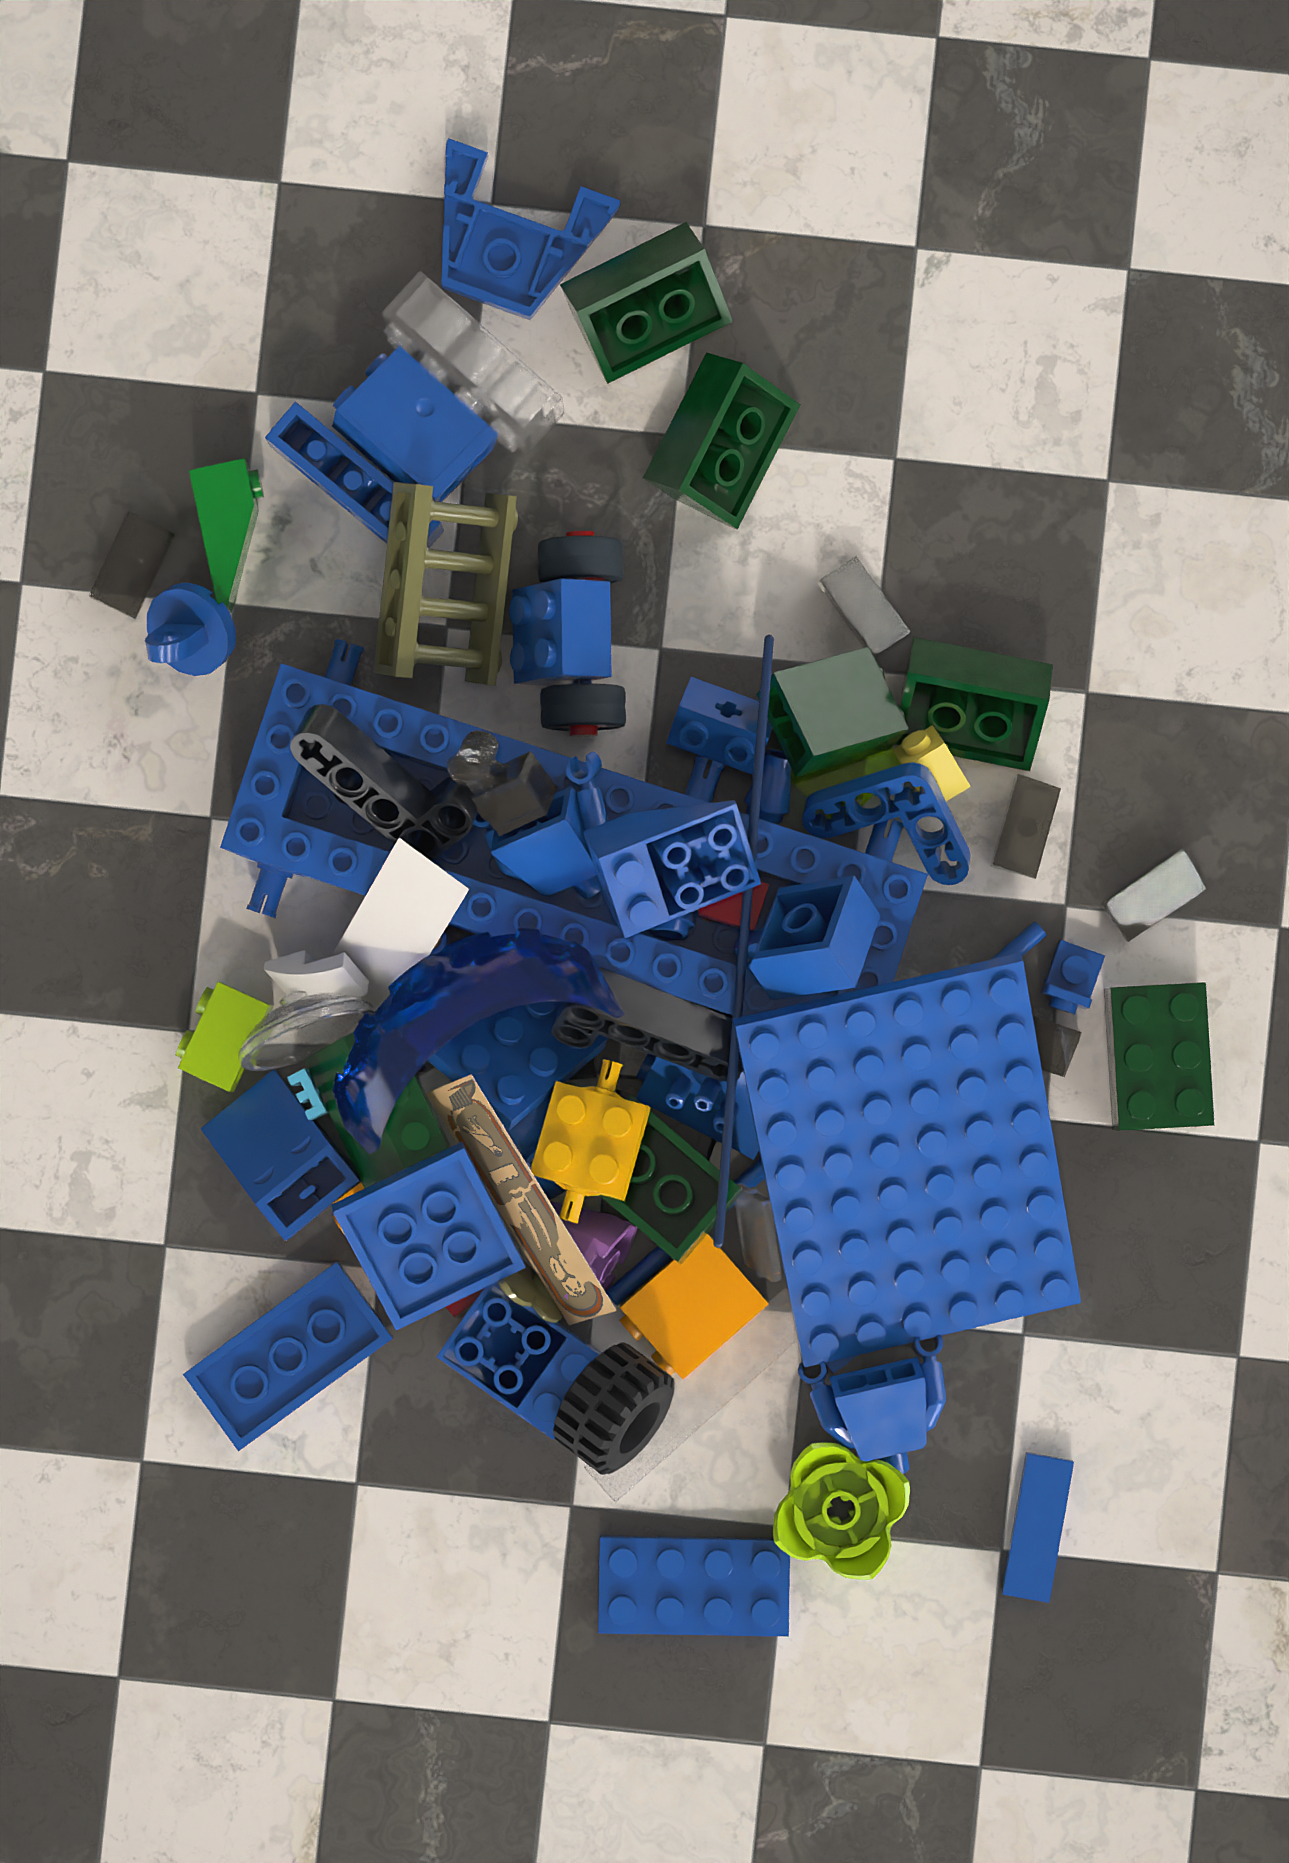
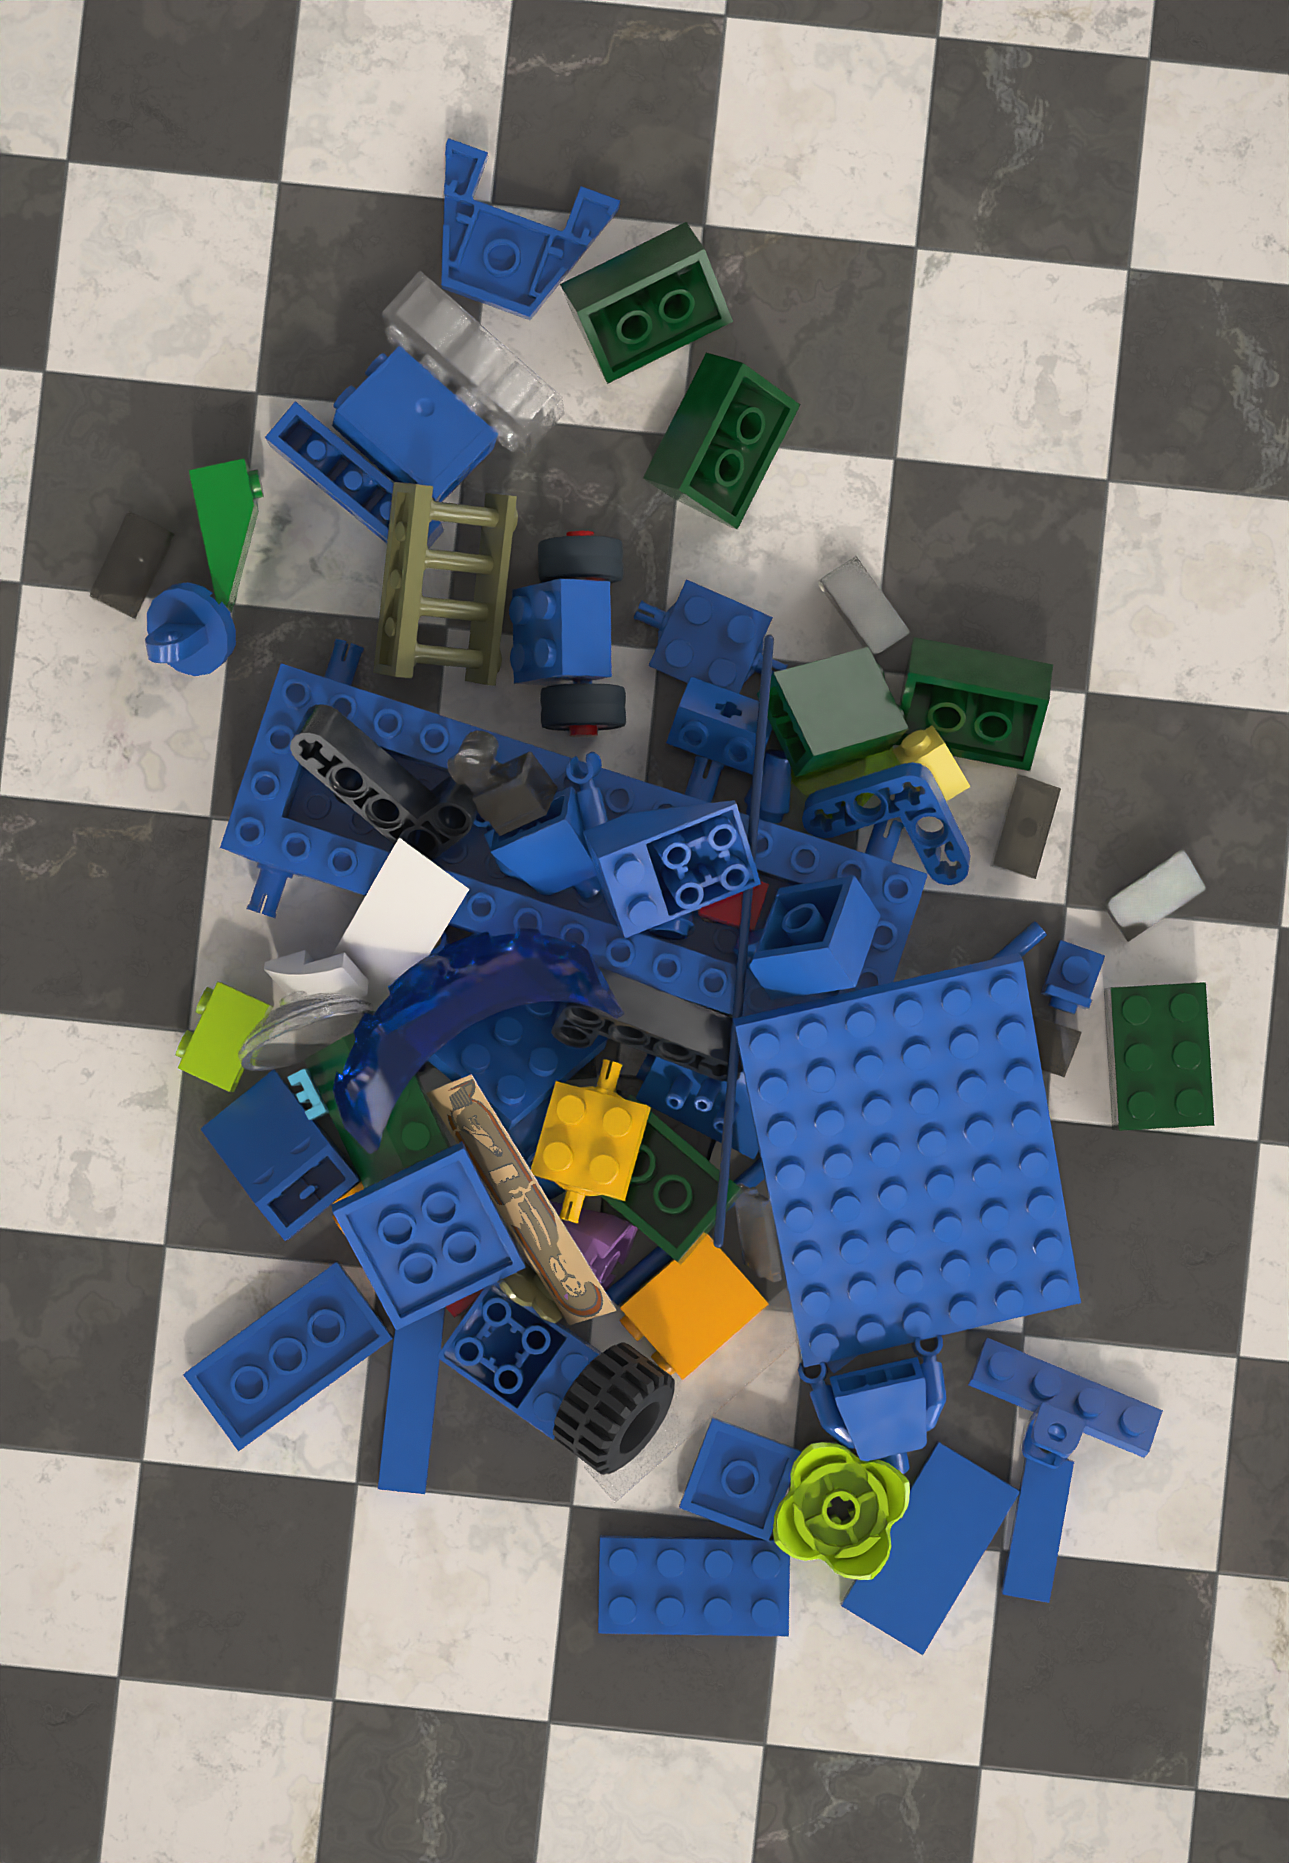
(411, 1405): none -> blue tile
(708, 638): none -> blue plate
(739, 1478): none -> blue plate
(934, 1548): none -> blue tile
(1062, 1405): none -> blue plate

